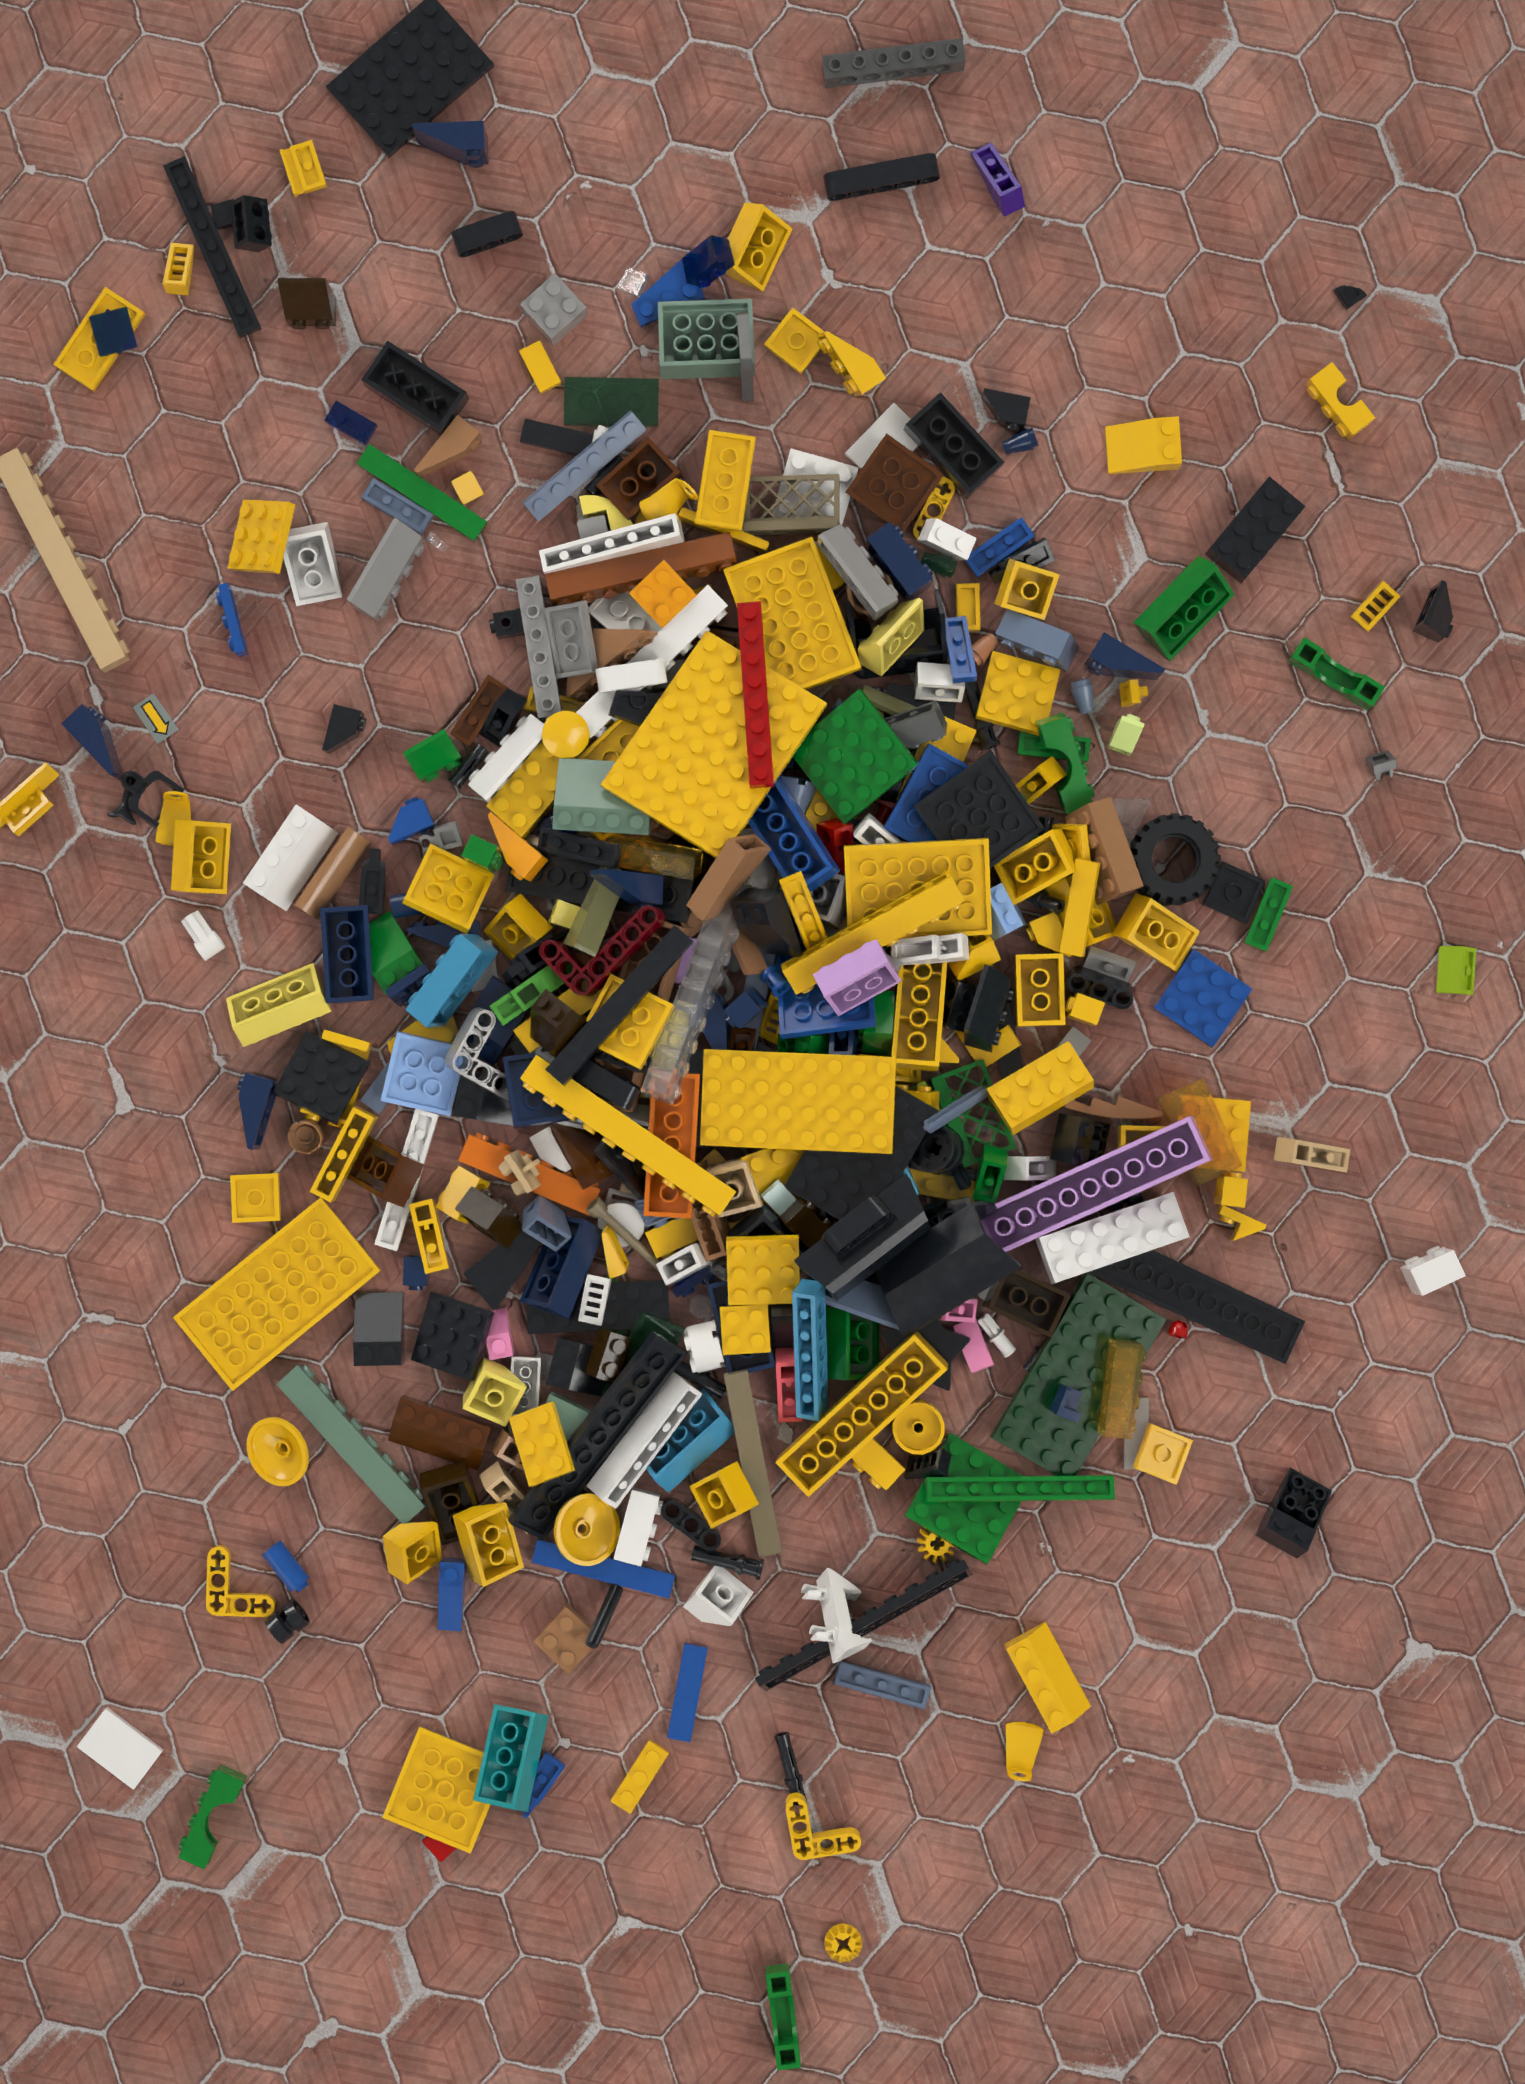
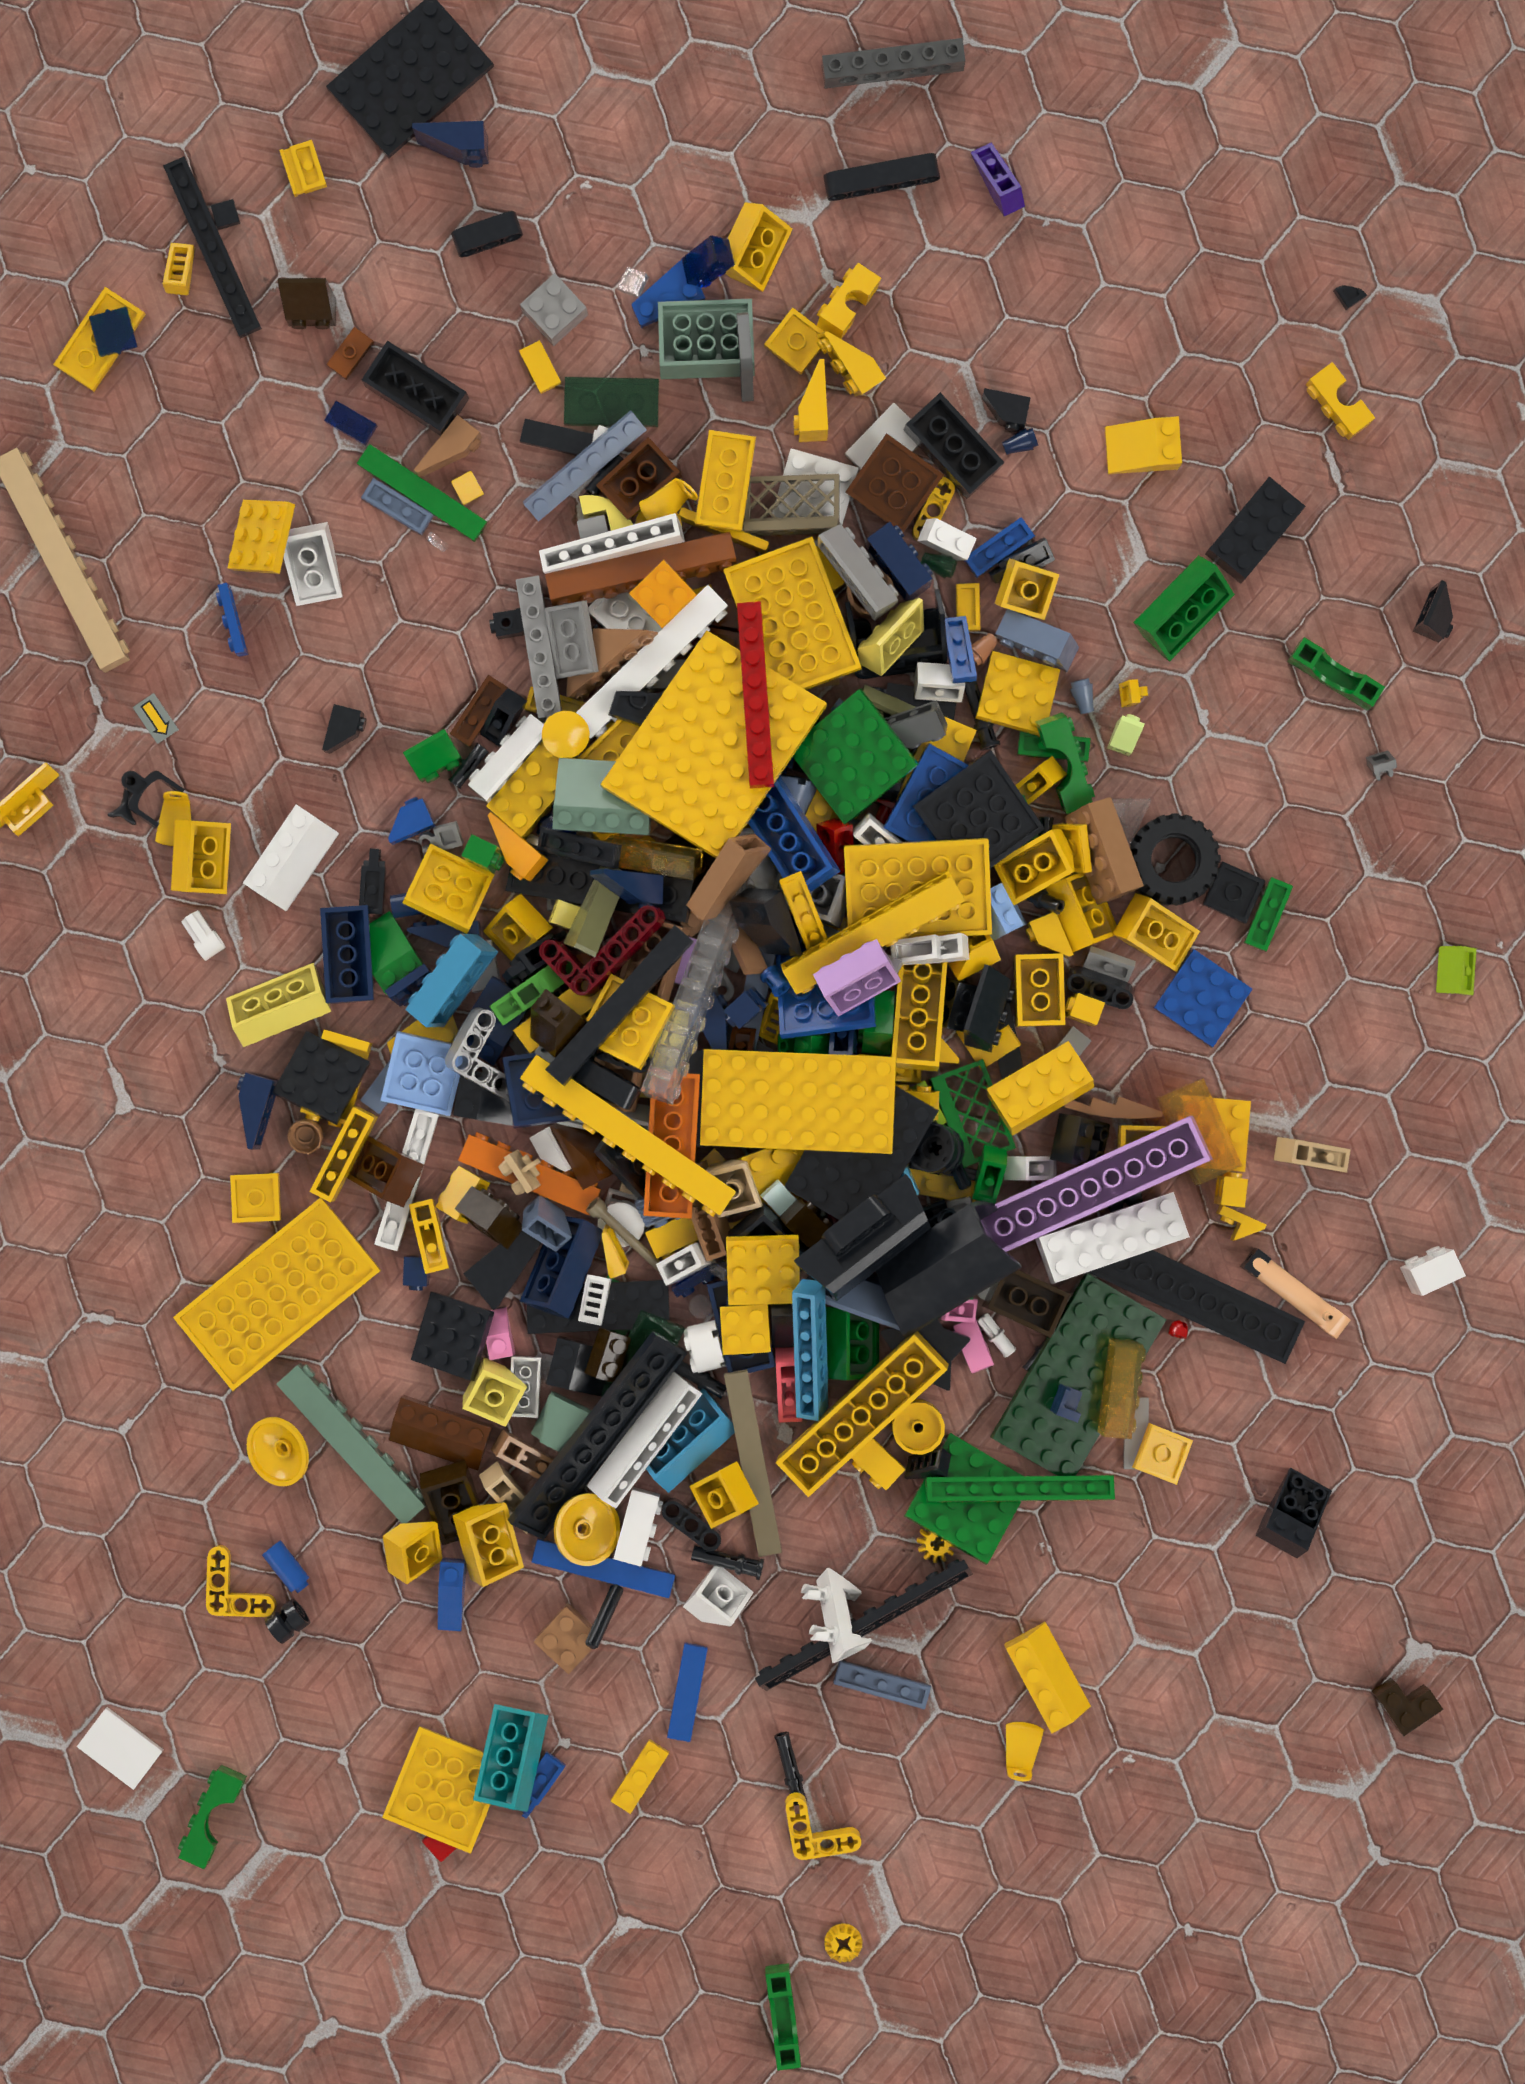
(94, 735): dark blue slope -> none
(251, 223): black brick -> none
(332, 872): medium nougat brick -> none
(350, 353): none -> dark orange plate
(379, 1329): black slope -> none
(386, 570): light grey slope -> none
(541, 1444): yellow plate -> none
(631, 675): white beam -> none
(812, 418): none -> yellow slope
(859, 286): none -> yellow arch
(955, 1109): sand blue axle -> none
(1079, 907): yellow tile -> none
(1118, 660): dark blue slope -> none
(1295, 1293): none -> light nougat piece
(1375, 593): yellow slope -> none
(1406, 1711): none -> dark brown brick

